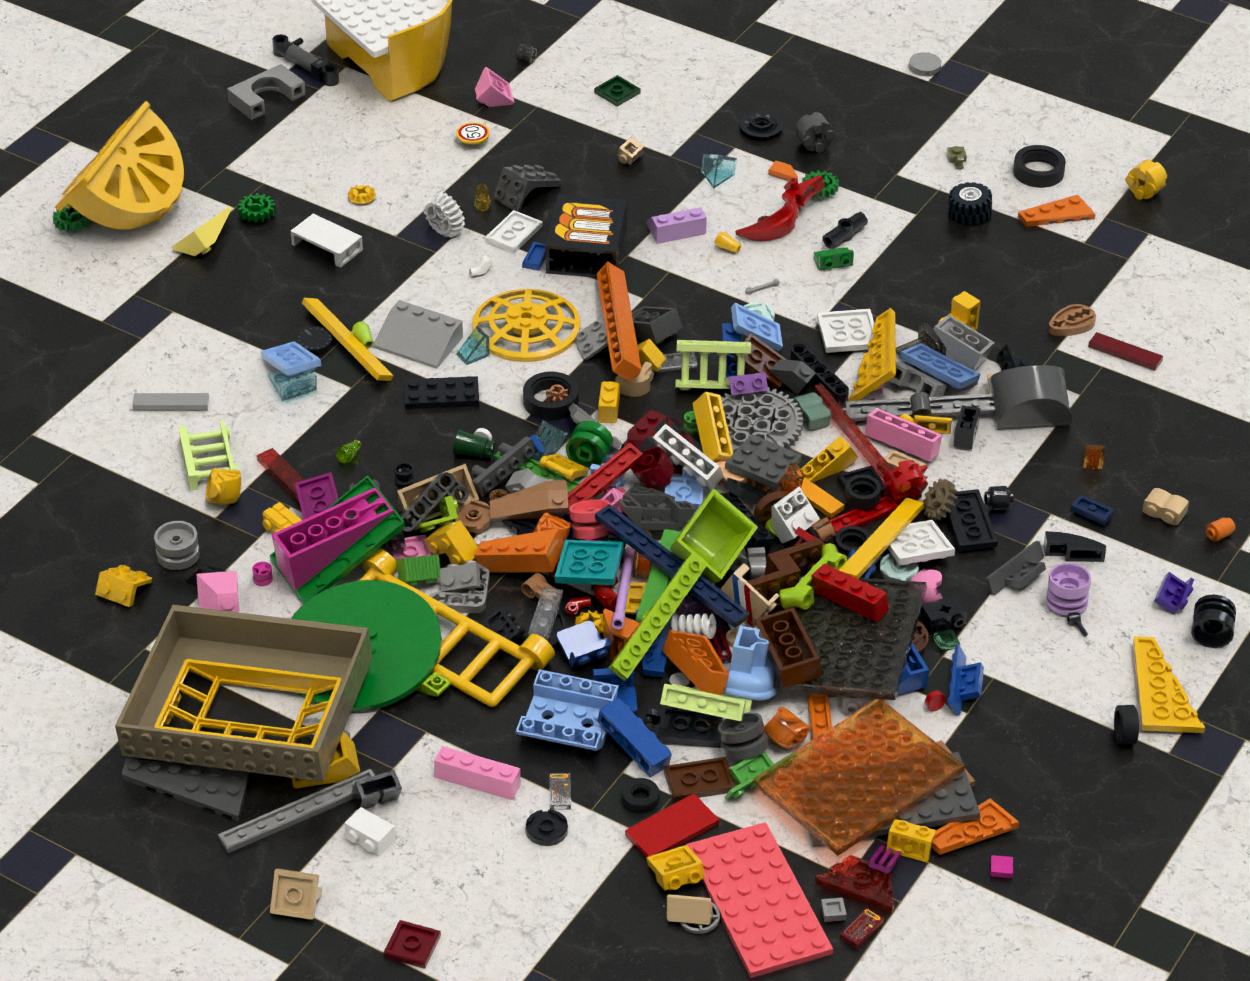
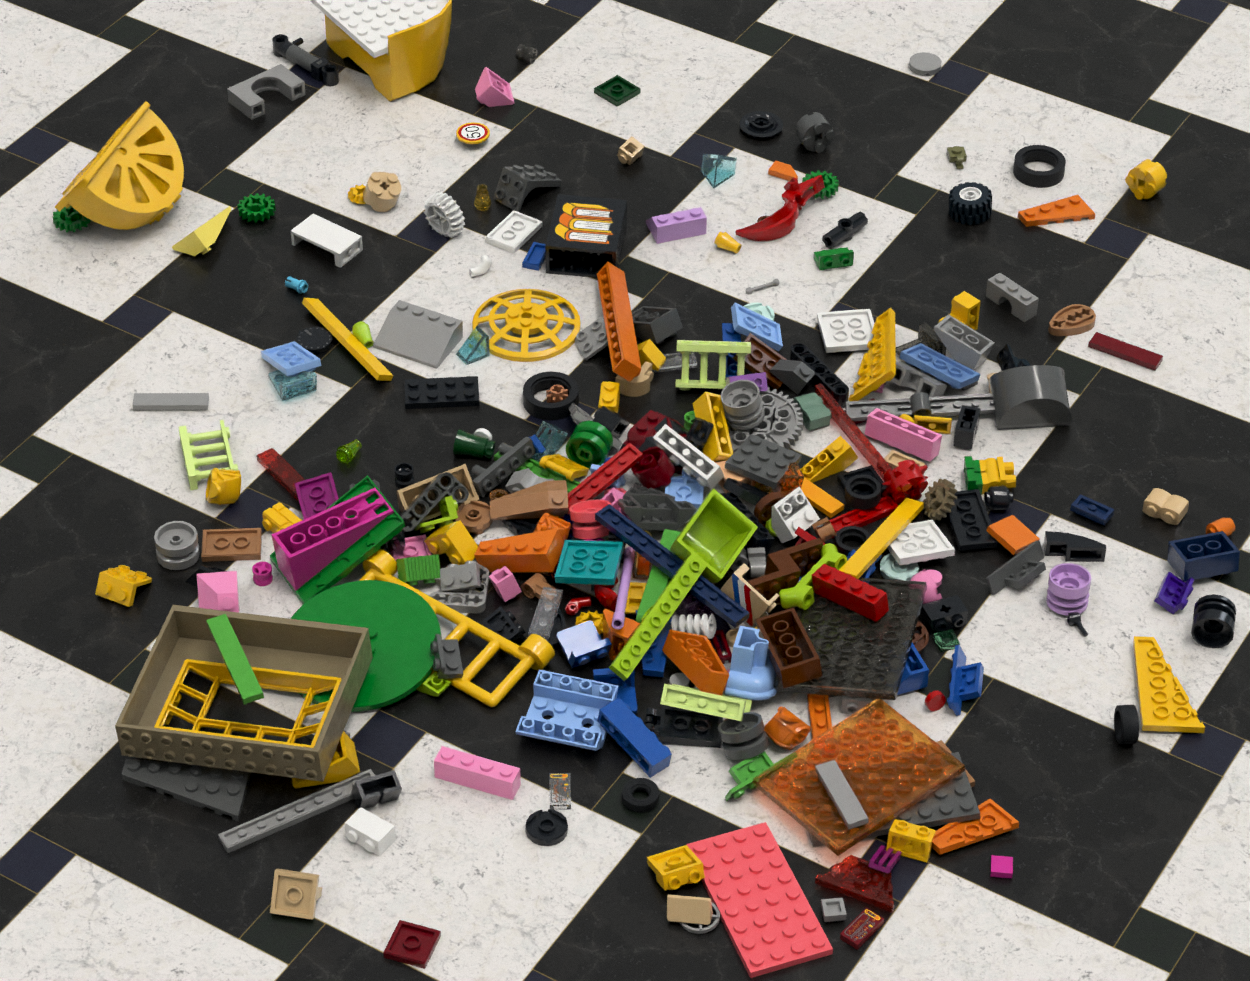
(231, 544): none -> medium nougat tile
(235, 659): none -> bright green tile
(299, 285): none -> medium azure pin
(382, 191): none -> tan brick
(447, 658): none -> dark grey bracket
(505, 583): none -> bright pink brick
(611, 420): none -> black brick
(672, 826): red tile -> none
(699, 433): none -> black hips
(699, 777): reddish brown tile -> none
(742, 404): none -> light grey wheel
(841, 794): none -> light grey tile
(988, 473): none -> yellow hips
(1012, 534): none -> orange tile
(1022, 301): none -> light grey arch
(1093, 456): clear orange slope -> none
(1203, 556): none -> dark blue brick

